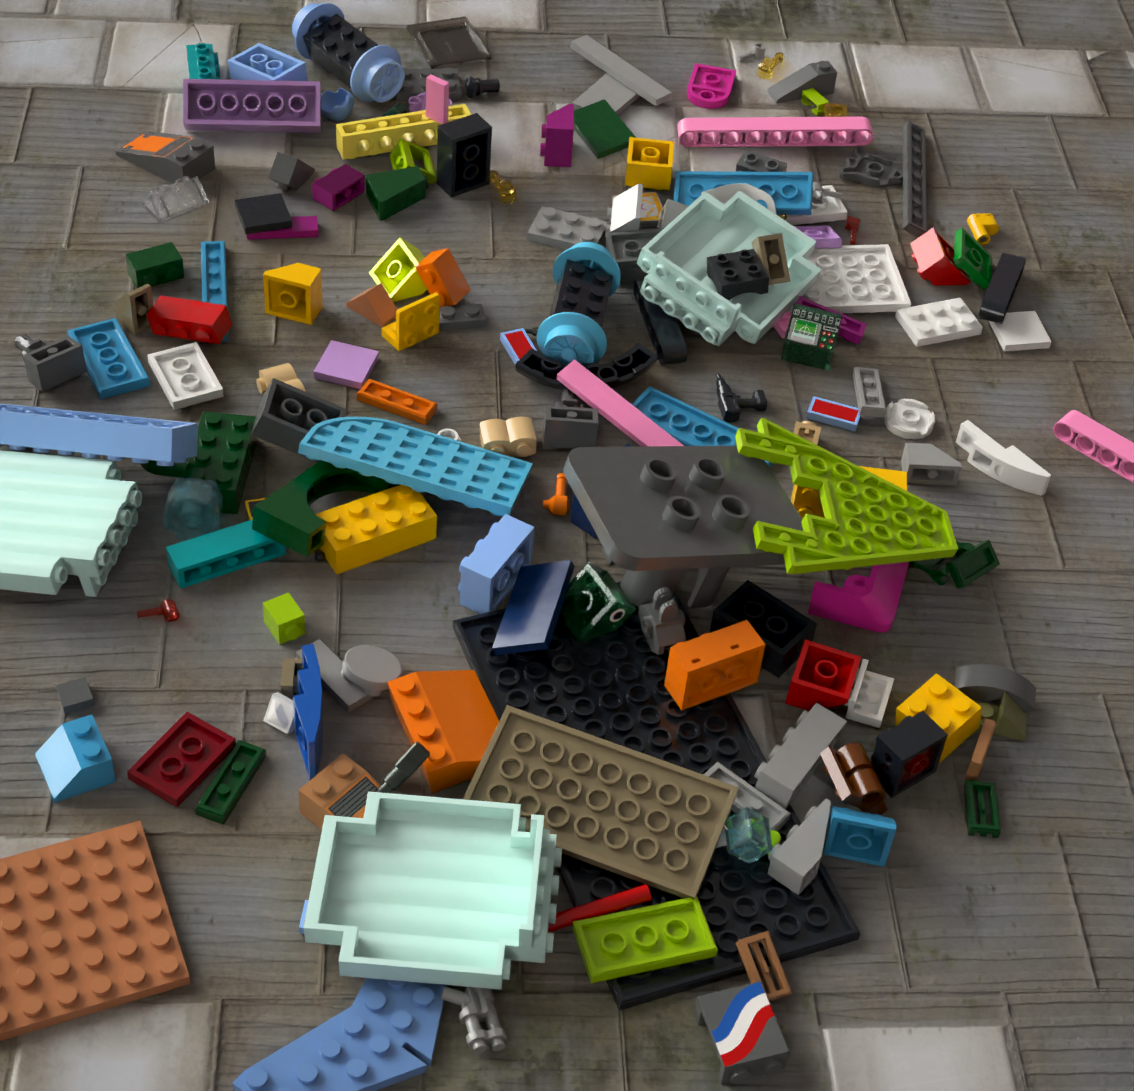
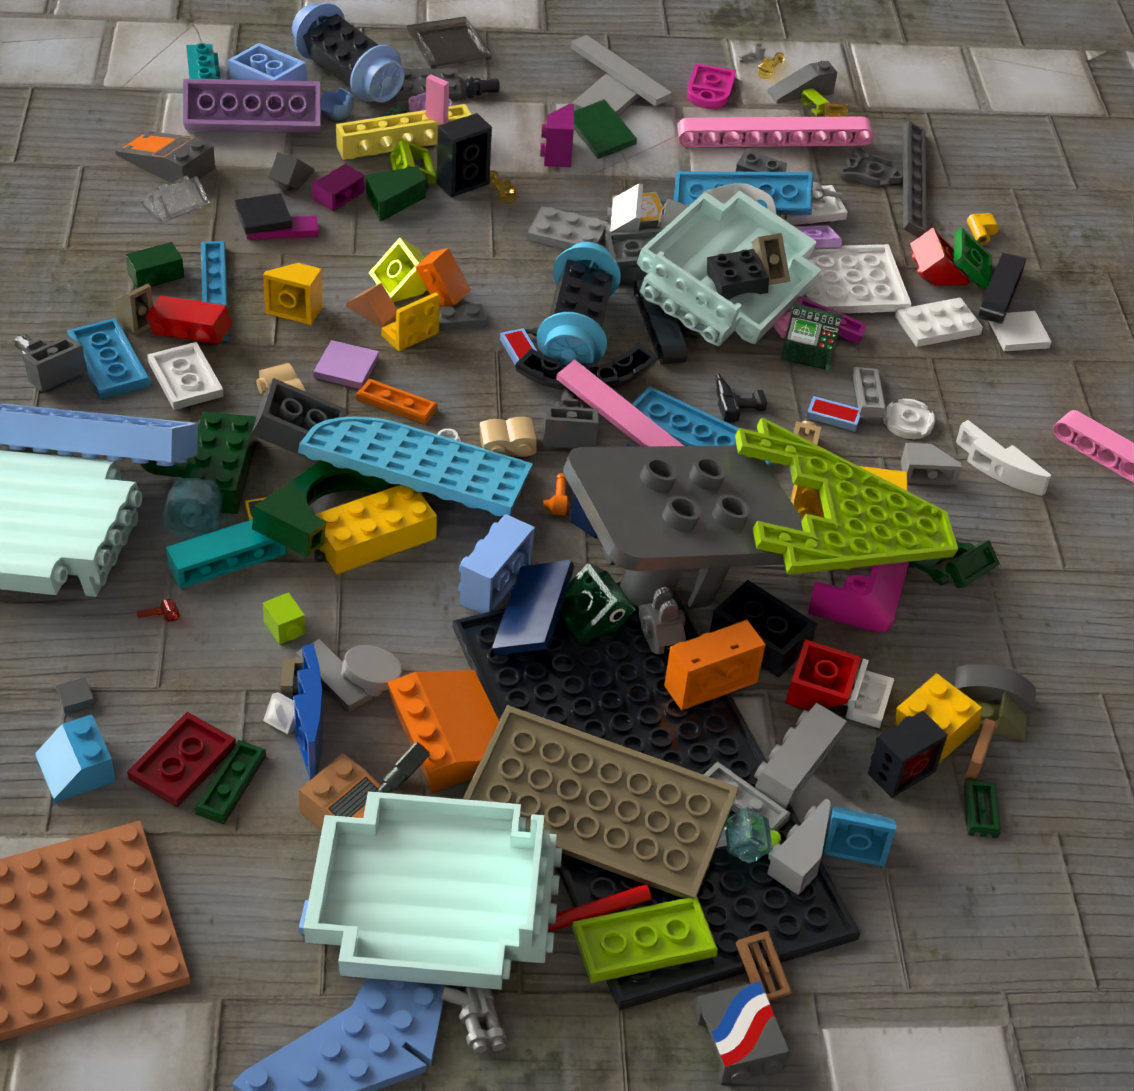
(649, 163): yellow brick -> none
(853, 225): clear red hand -> none
(854, 778): reddish brown plate -> none

